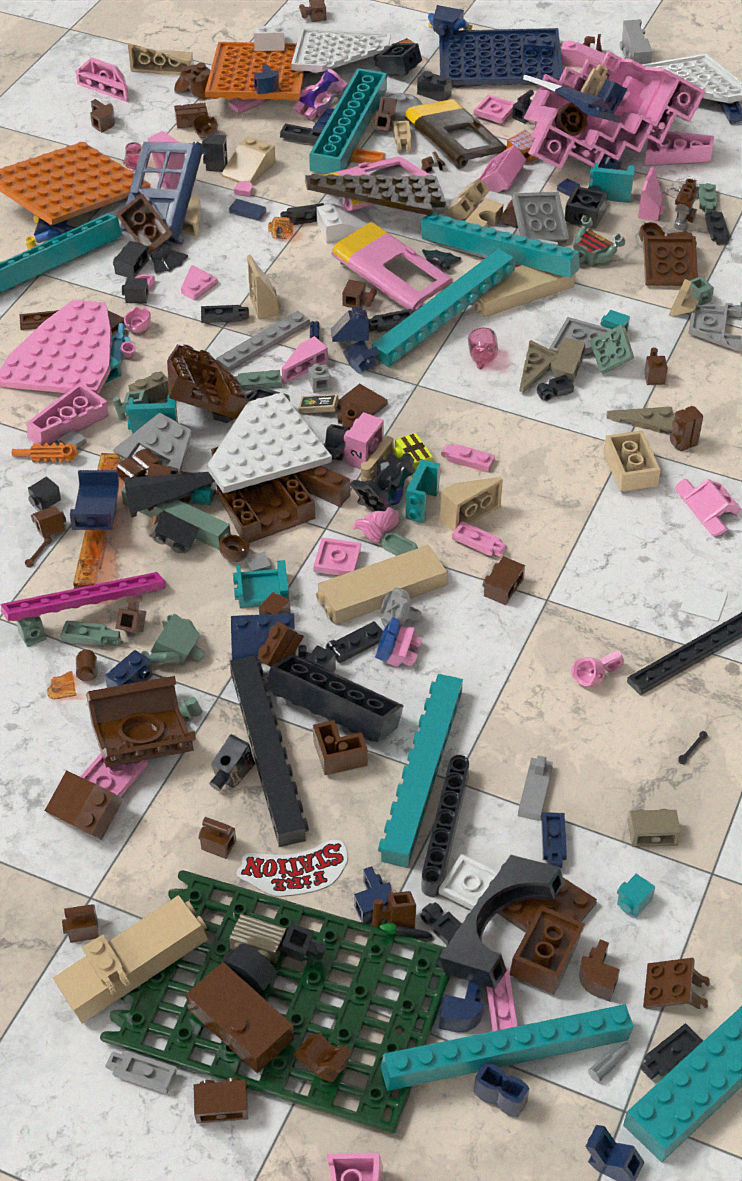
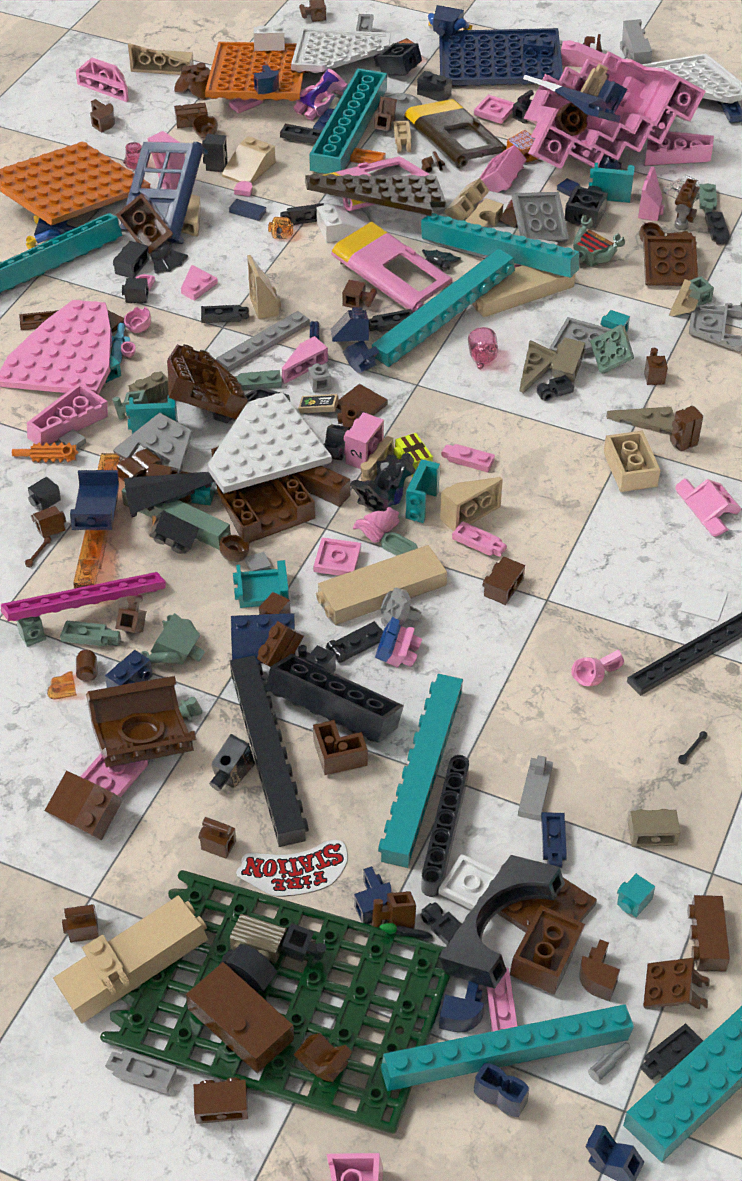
(365, 22): none -> light grey hinge
(708, 933): none -> reddish brown brick

